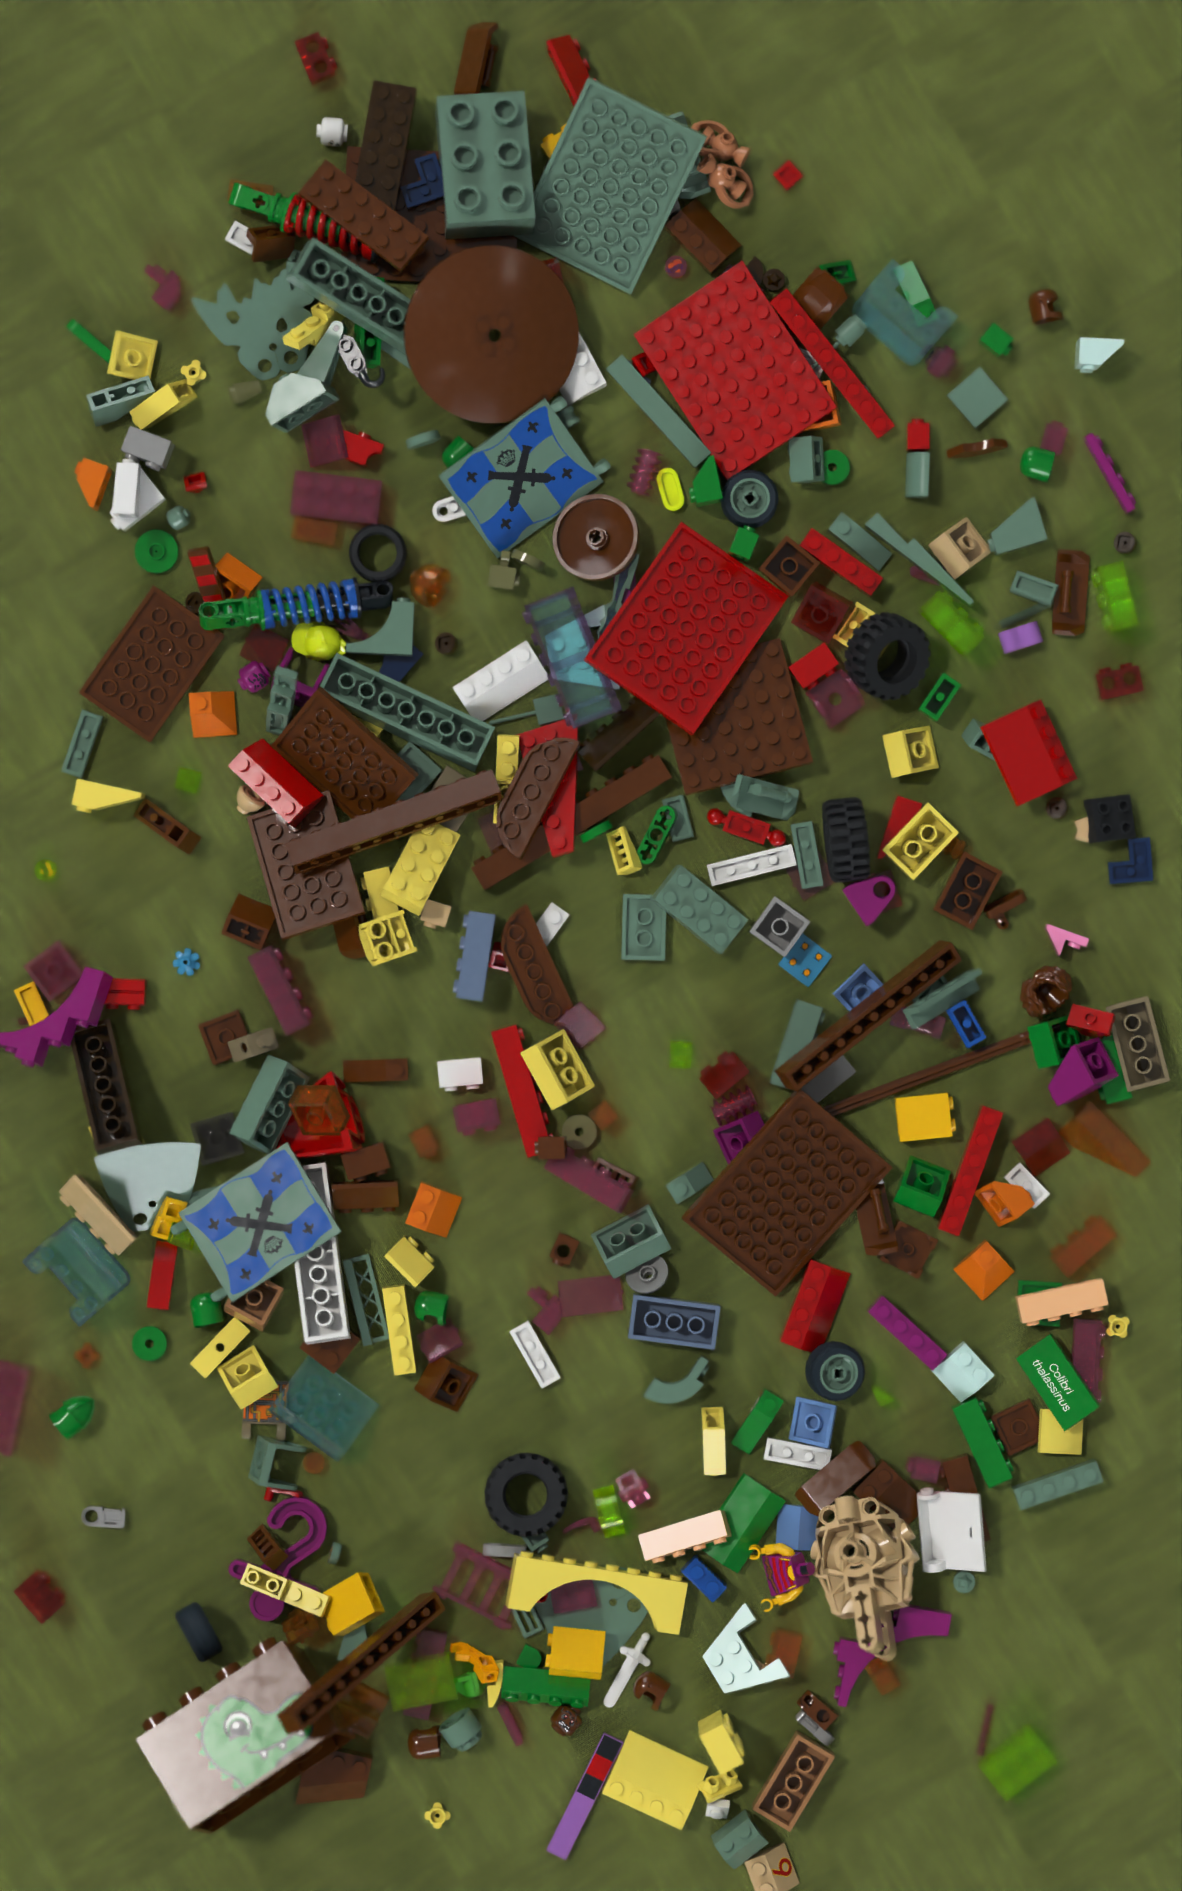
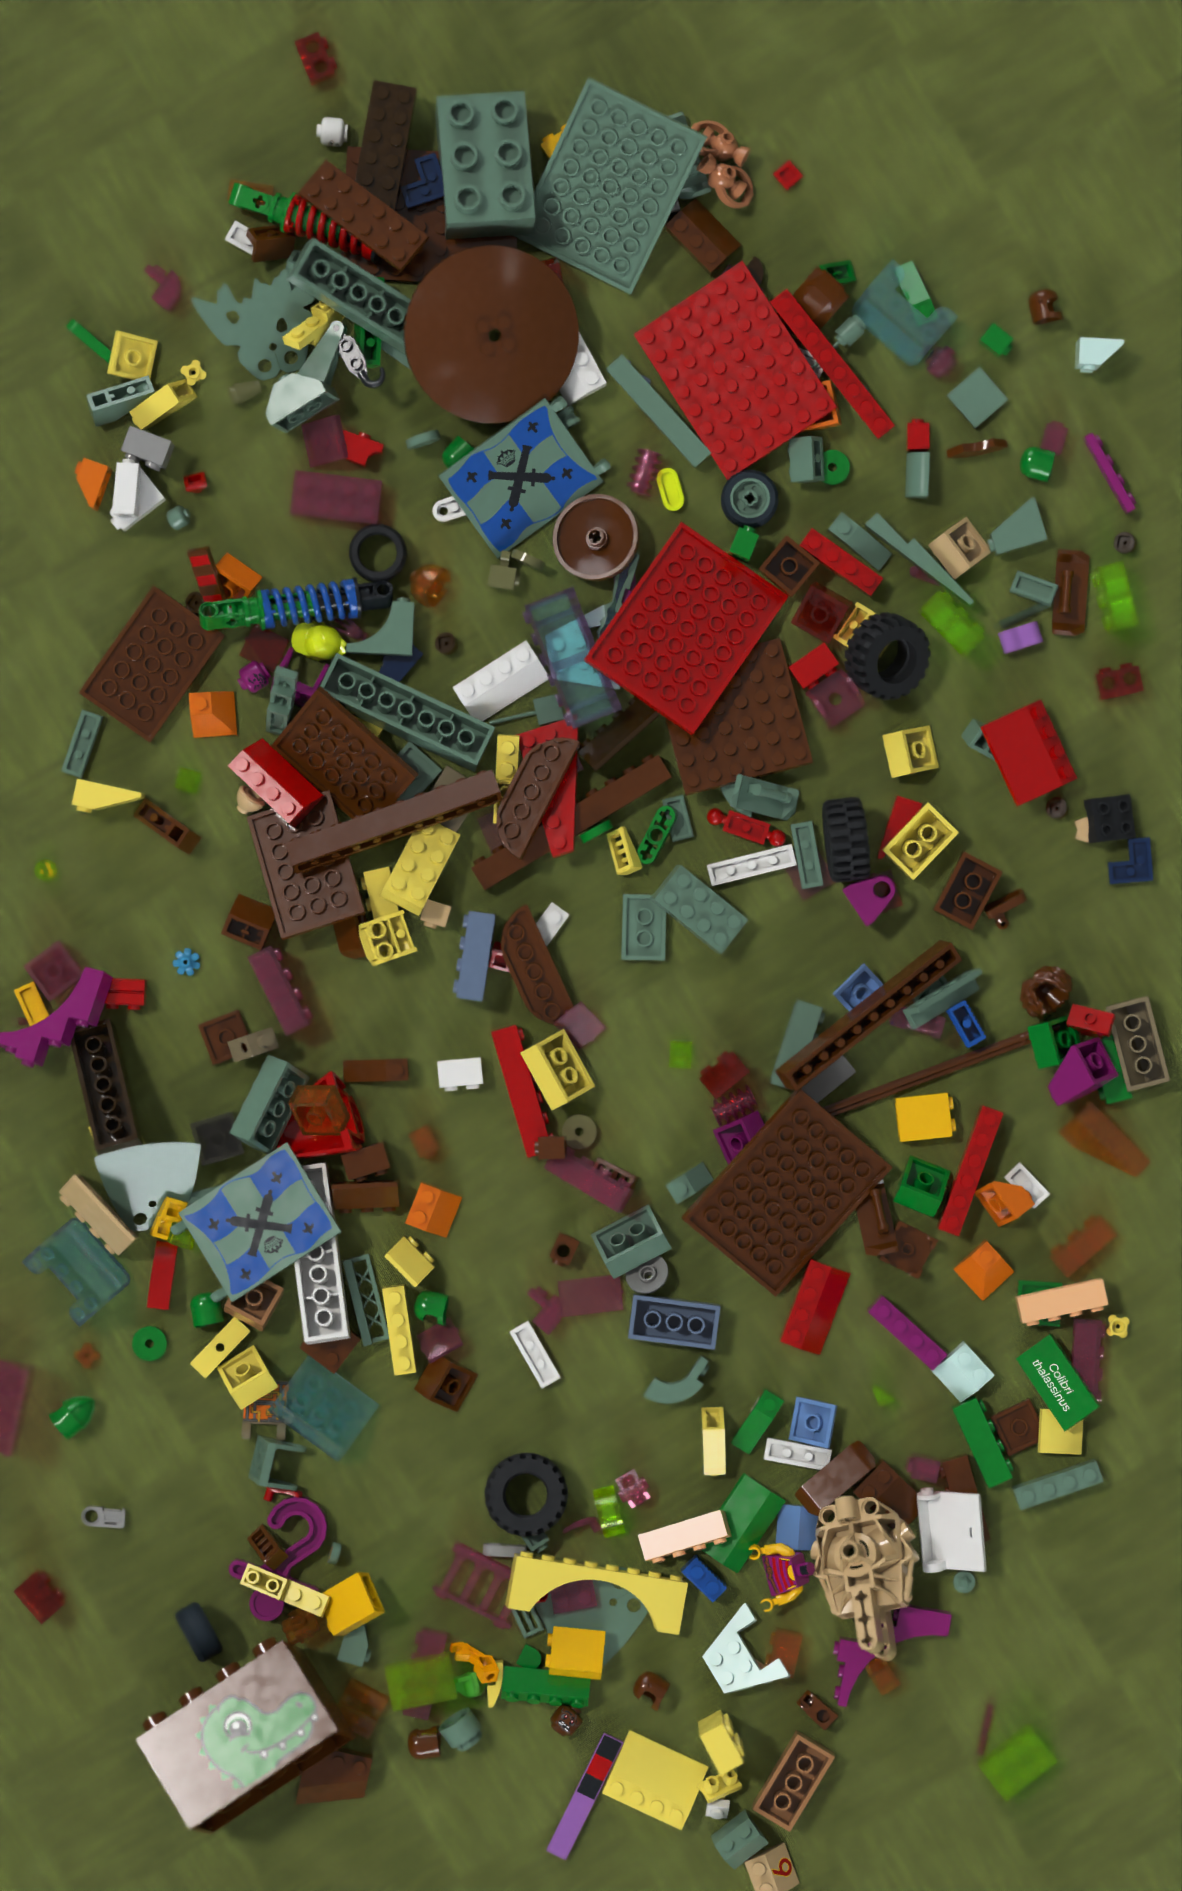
(166, 553): green piece -> none
(313, 1462): clear orange plate -> none
(314, 531): clear orange plate -> none
(360, 1662): reddish brown brick -> none
(437, 1821): light yellow plate -> none
(476, 59): reddish brown piece -> none
(477, 1115): clear pink brick -> none
(510, 1723): clear pink tile -> none
(569, 65): red slope -> none
(603, 1115): clear orange brick -> none
(634, 1656): white sword -> none
(643, 364): red slope -> none
(675, 267): clear pink tile -> none
(706, 485): green slope -> none
(773, 279): dark brown tile -> none
(779, 926): light grey brick -> none
(805, 960): dark azure sticker -> none
(822, 1366): wheel -> none
(824, 1736): light grey piece -> none
(939, 697): green brick -> none
(955, 848): clear orange plate -> none
(1040, 1146): clear red slope -> none
(1058, 936): bright pink slope -> none

